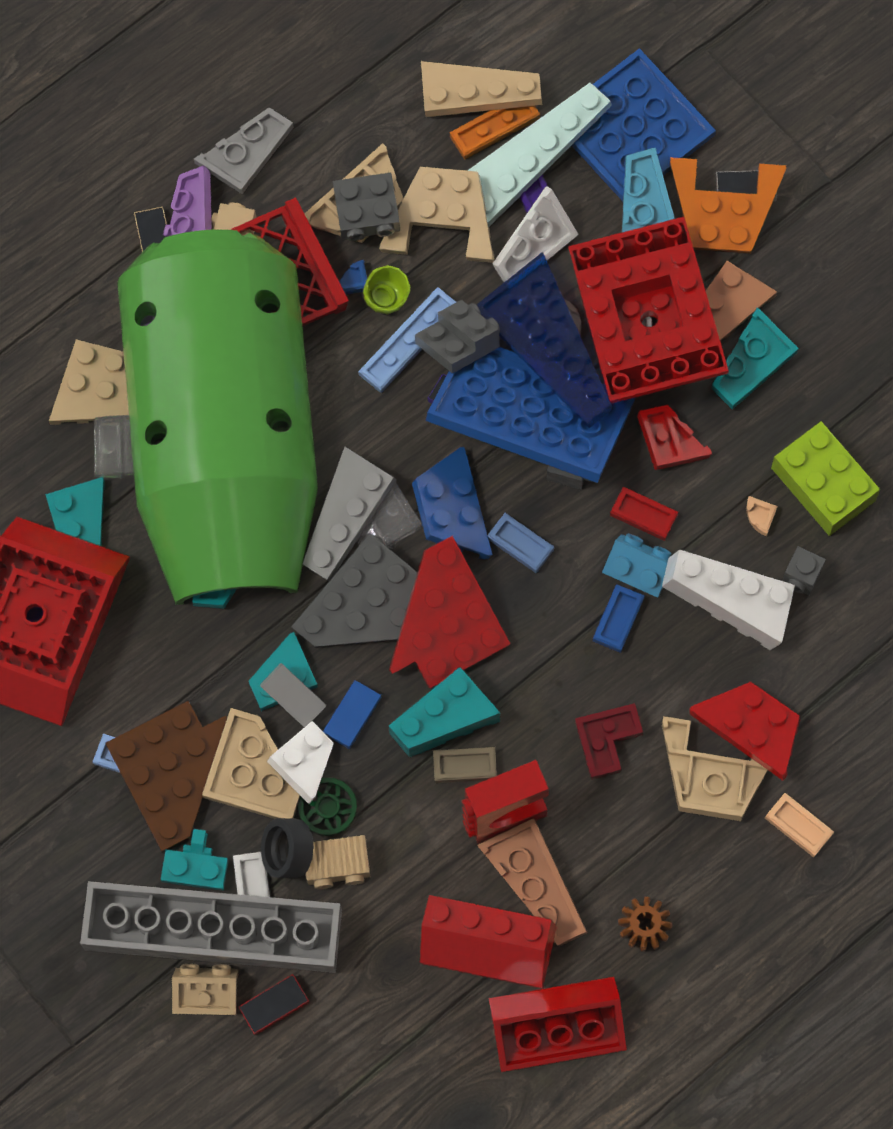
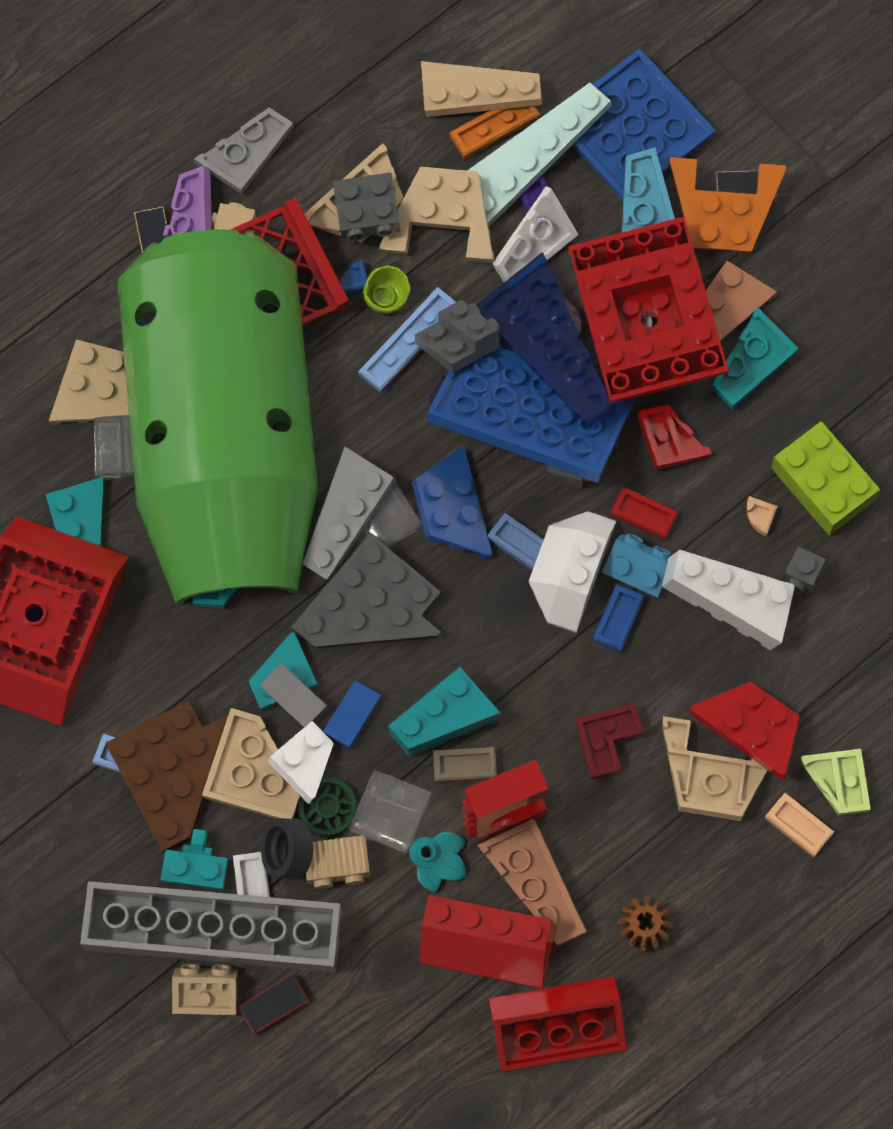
(390, 811): none -> clear slope
(441, 863): none -> teal plate
(446, 618): red wing -> none
(569, 567): none -> white wedge
(840, 779): none -> yellowish green wing

